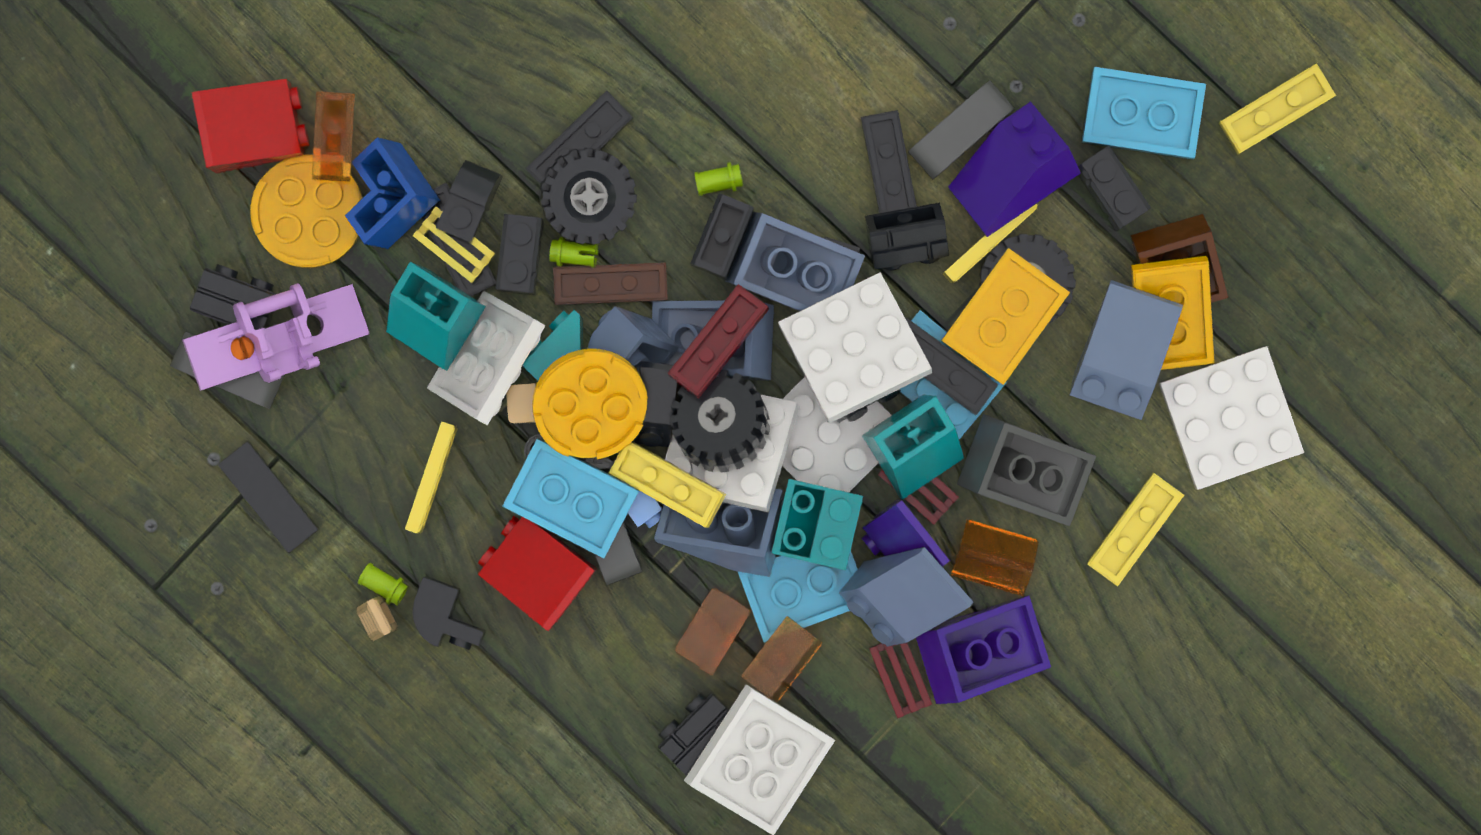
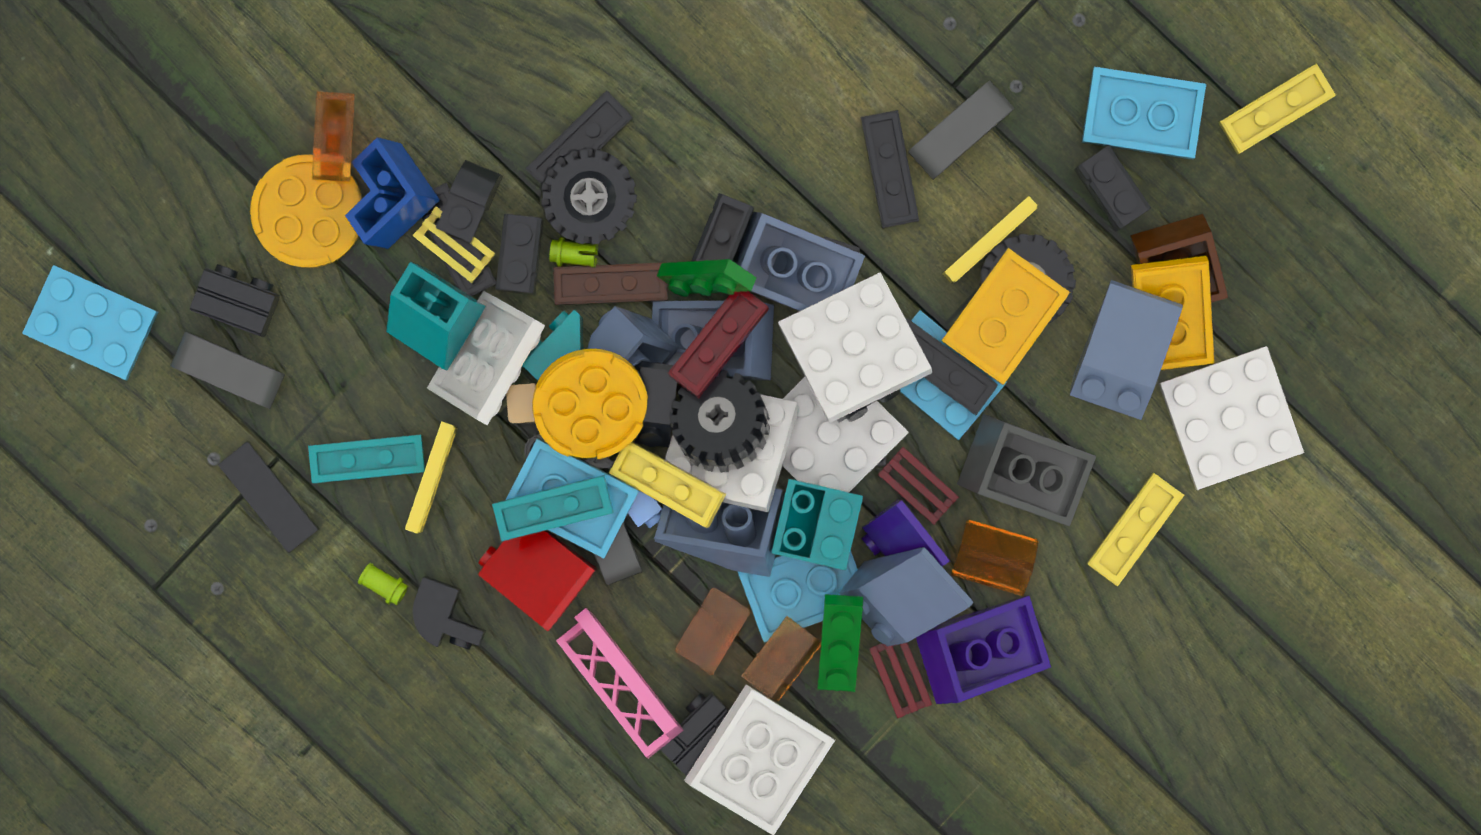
(90, 322): none -> medium azure plate
(249, 124): red slope -> none
(280, 349): lavender piece -> none
(366, 458): none -> teal plate
(376, 618): tan slope -> none
(552, 508): none -> teal plate
(629, 674): none -> bright pink fence
(705, 277): none -> green plate
(719, 179): lime pin -> none
(840, 642): none -> green plate
(907, 236): black brick -> none
(915, 444): teal slope -> none
(1013, 170): dark purple slope -> none

